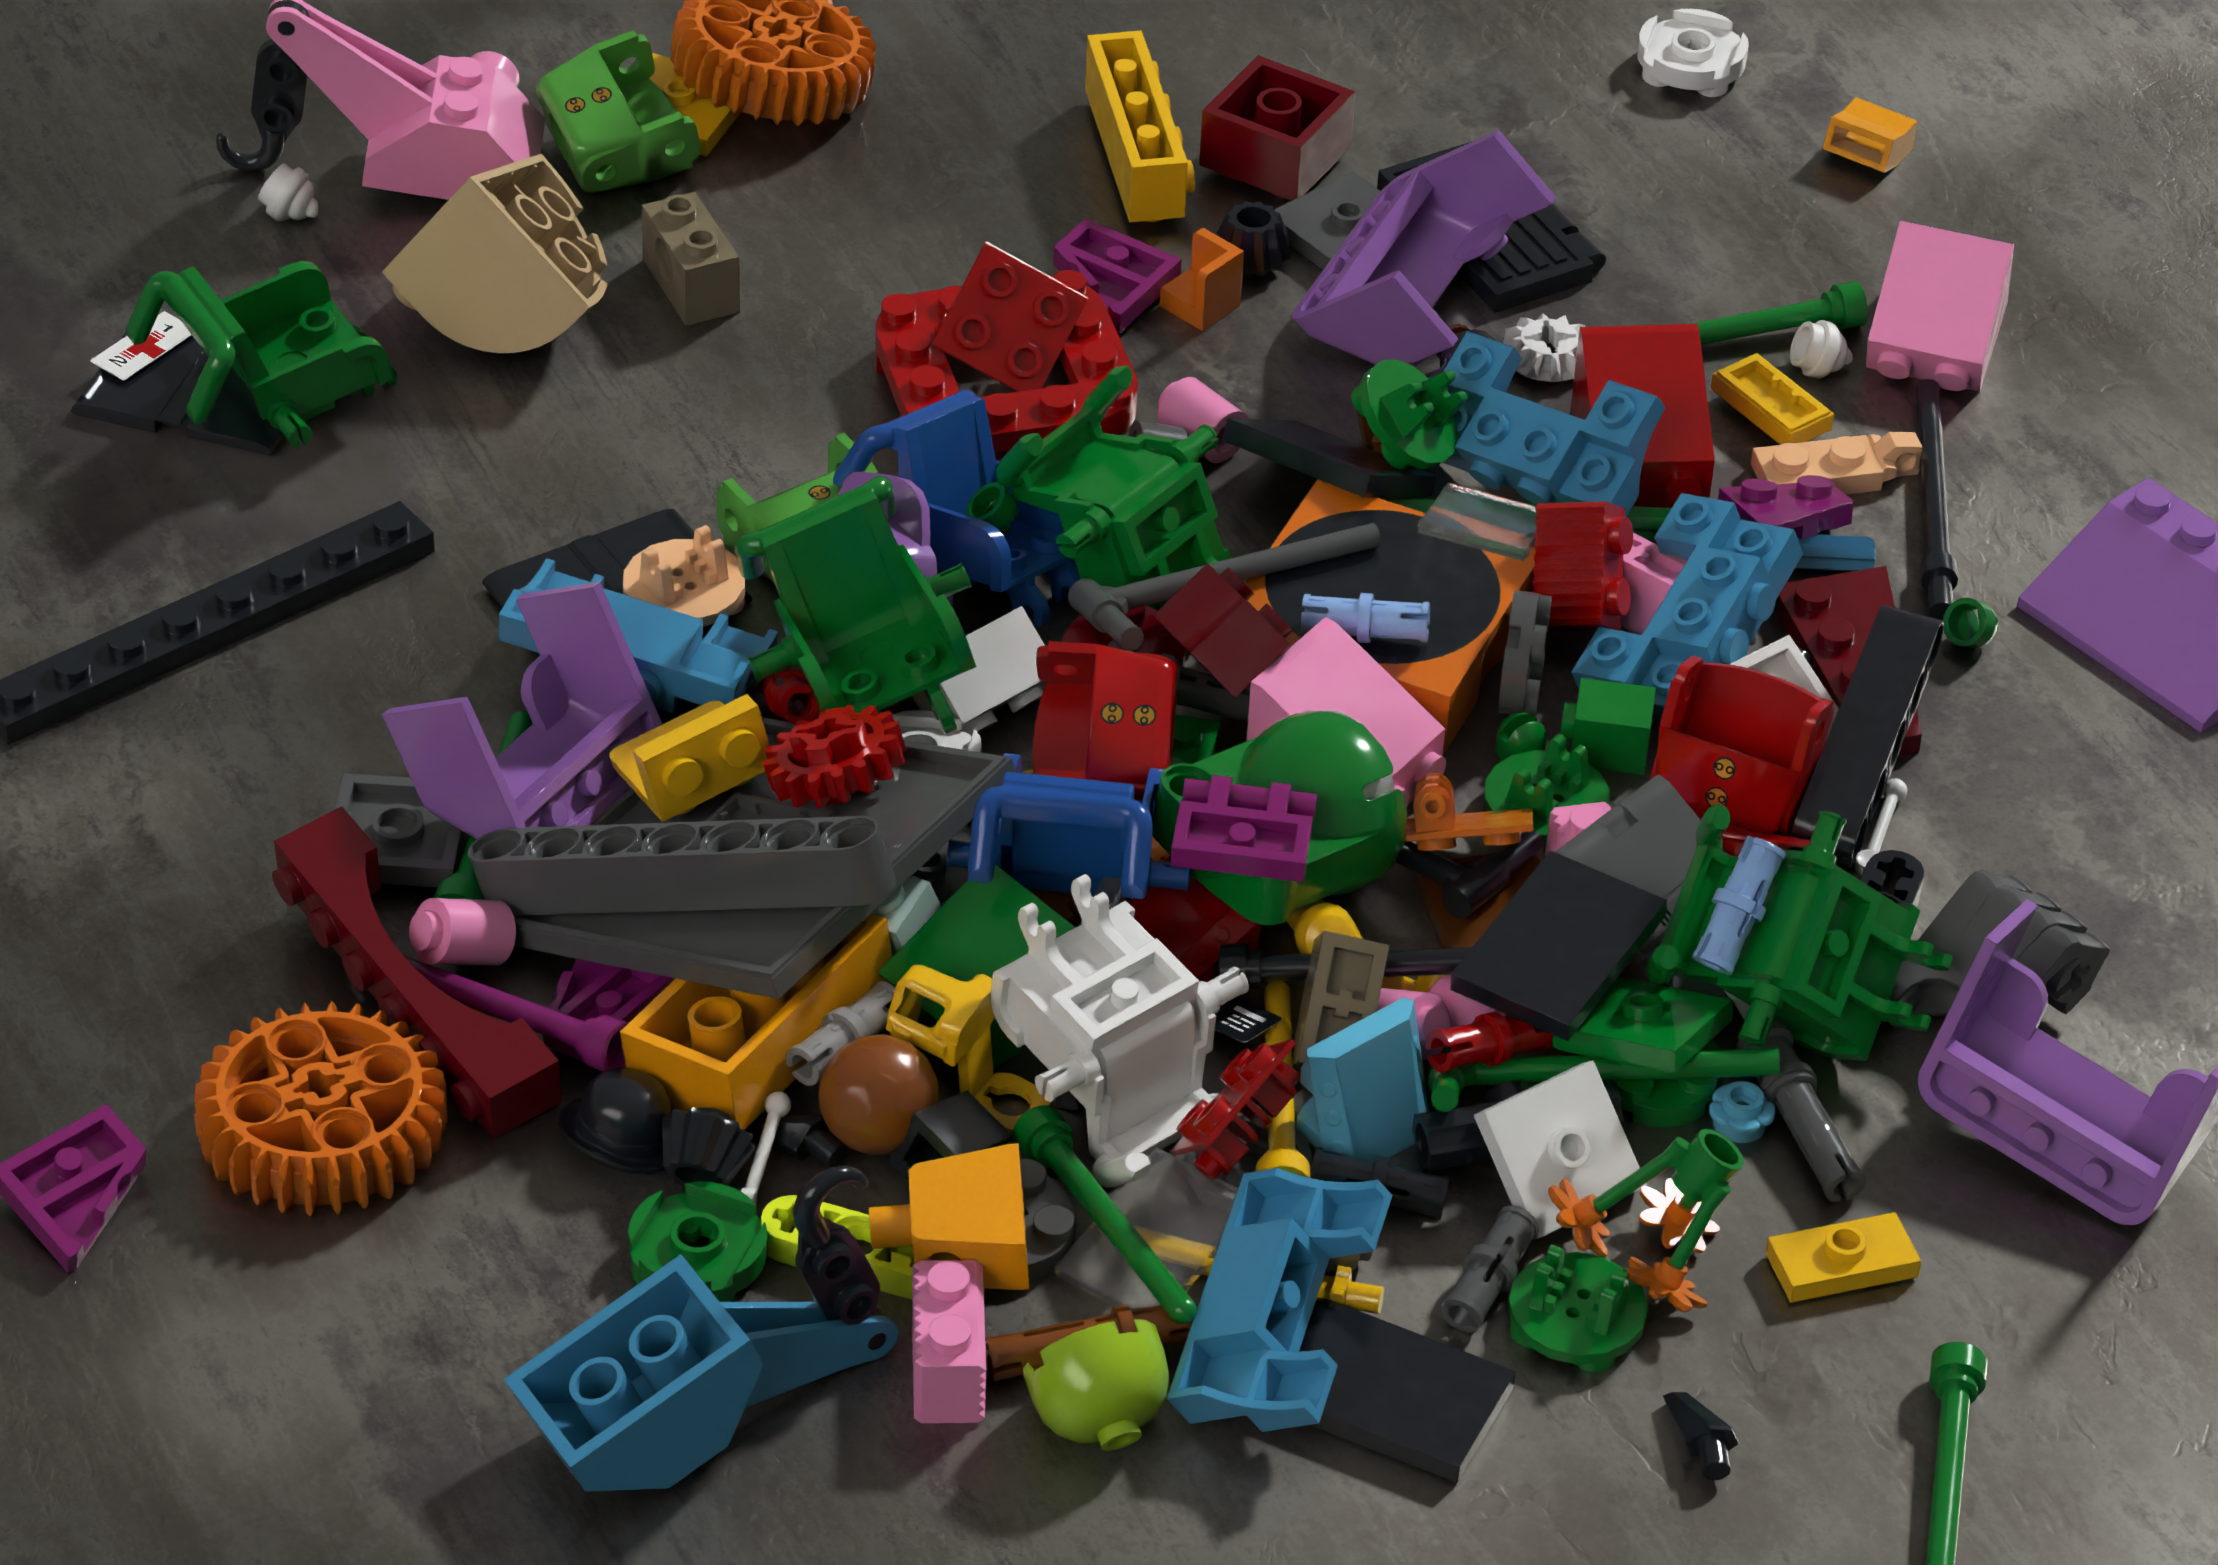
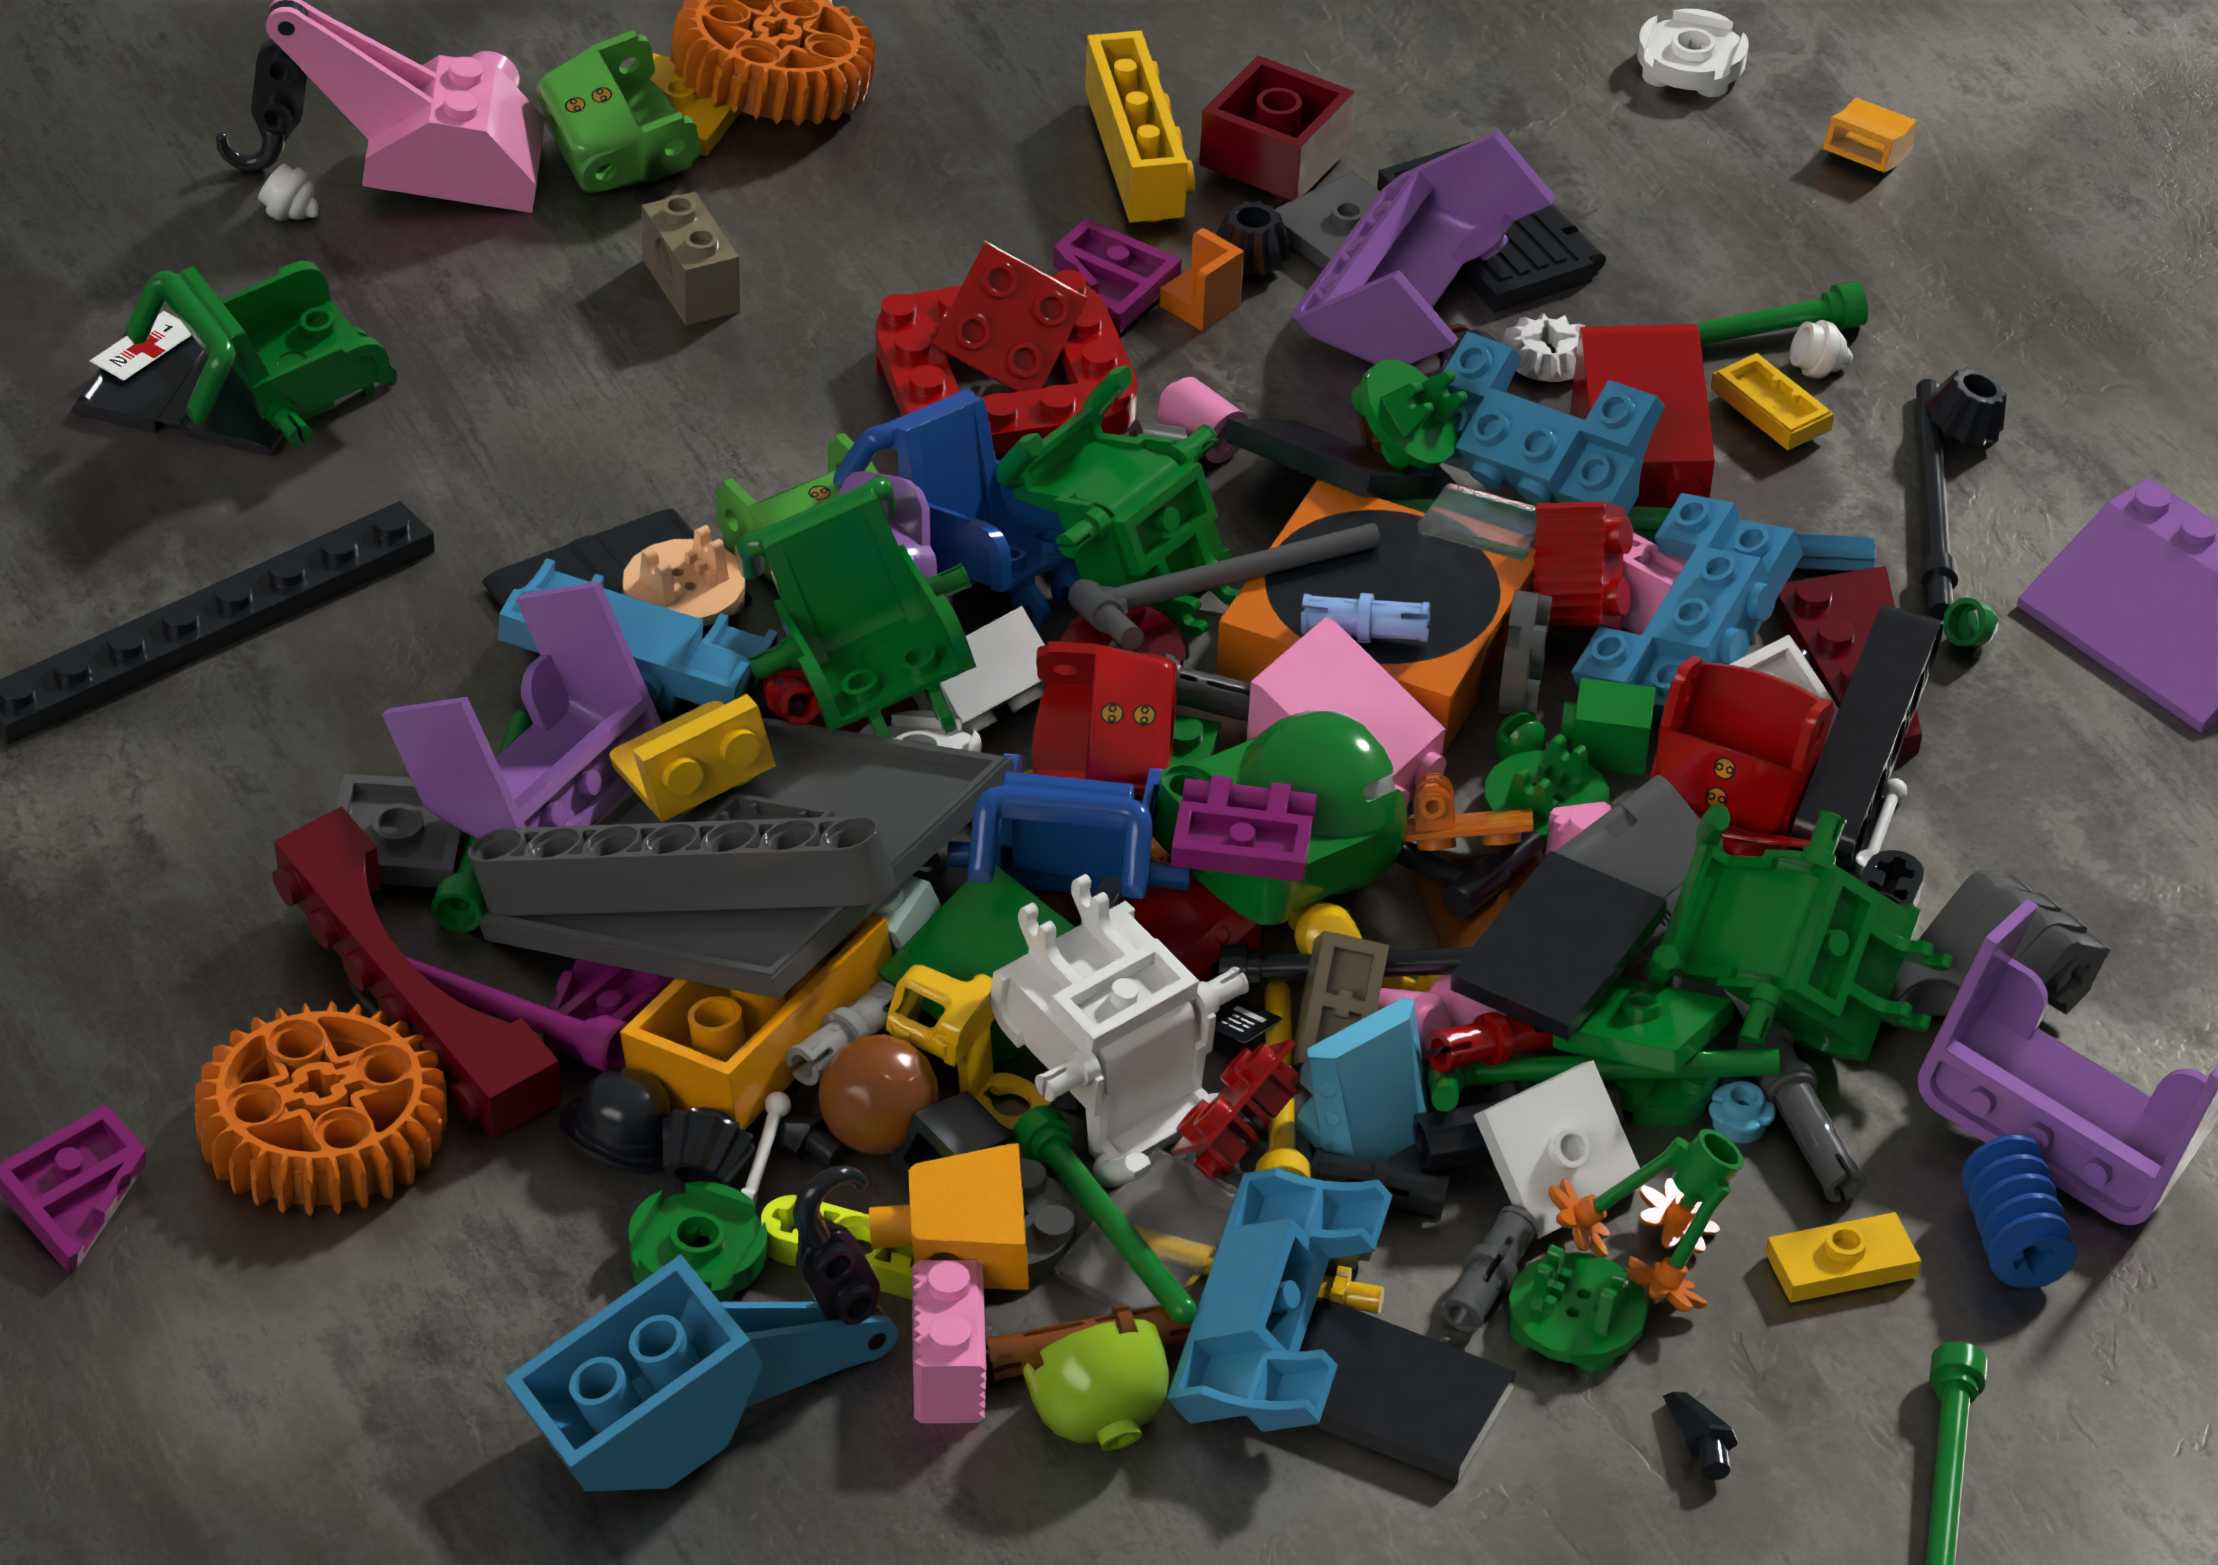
(463, 932): bright pink brick -> none
(503, 261): tan brick -> none
(834, 756): red gear -> none
(994, 505): green hinge -> none
(1223, 629): dark red brick -> none
(1739, 905): light blue pin -> none
(1807, 505): magenta wing -> none
(1852, 462): light nougat hinge -> none
(1940, 307): bright pink slope -> none
(1969, 407): none -> black piece
(2018, 1212): none -> blue piece

